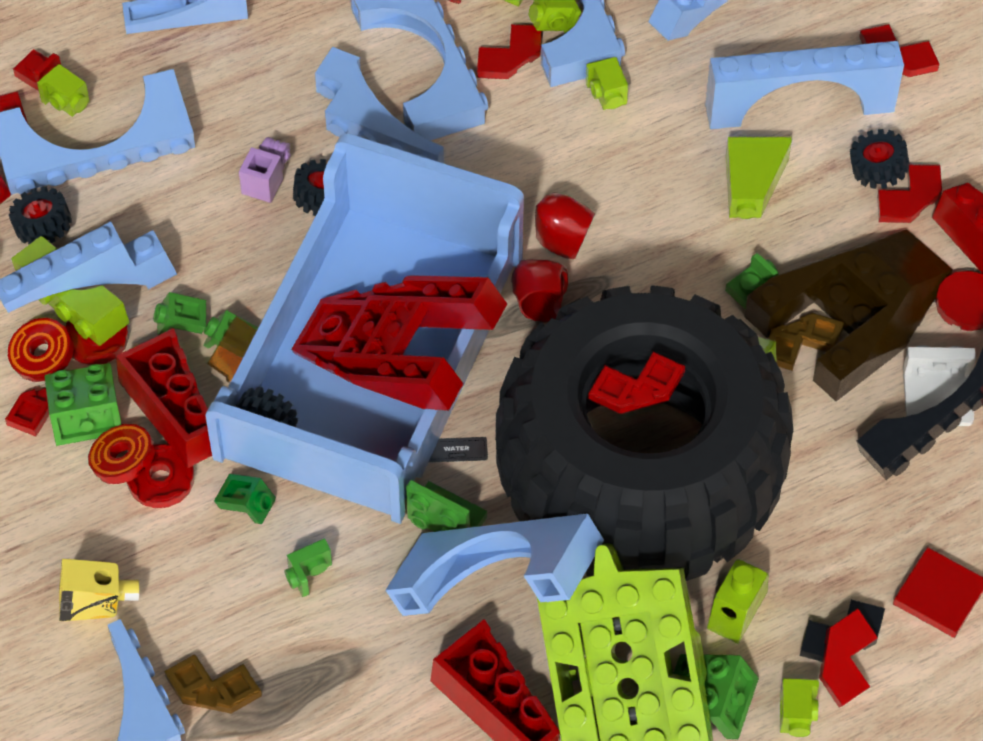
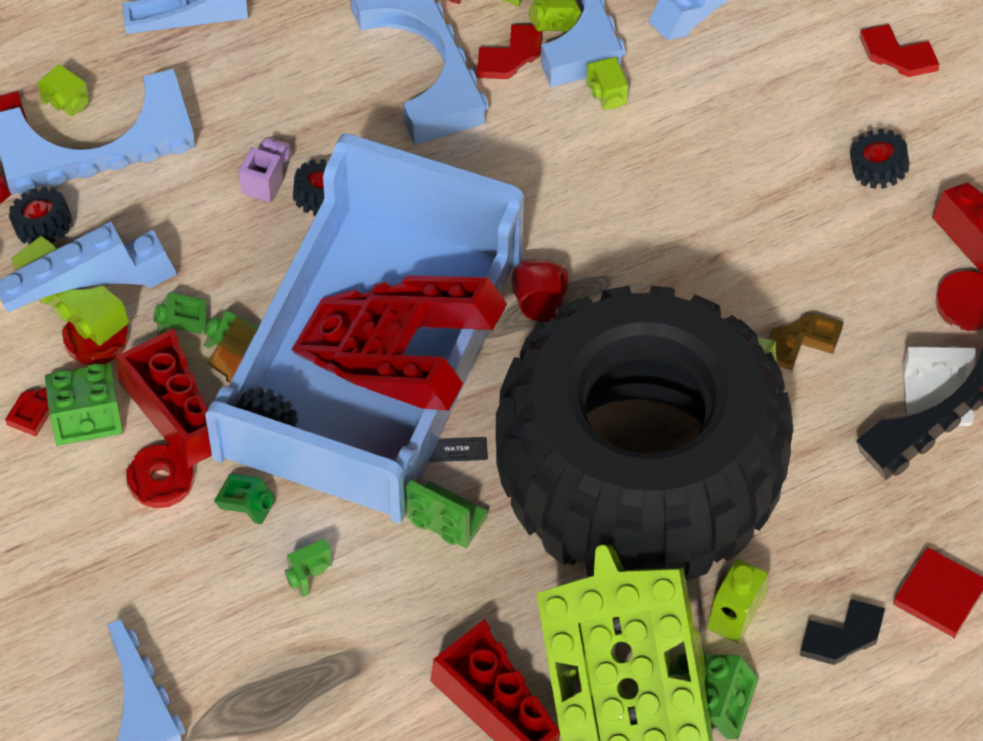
(32, 335): red tile -> none
(35, 67): red bracket -> none
(92, 590): light yellow torso -> none
(112, 442): red tile -> none
(223, 694): pearl gold tile -> none
(359, 112): light blue arch -> none
(557, 550): light blue arch -> none
(562, 224): red piece -> none
(626, 394): red tile -> none
(742, 80): light blue arch -> none
(750, 279): bright green bracket -> none
(753, 172): lime slope -> none
(798, 706): lime brick -> none
(838, 670): red tile -> none
(872, 288): dark brown wedge -> none
(906, 205): red tile -> none

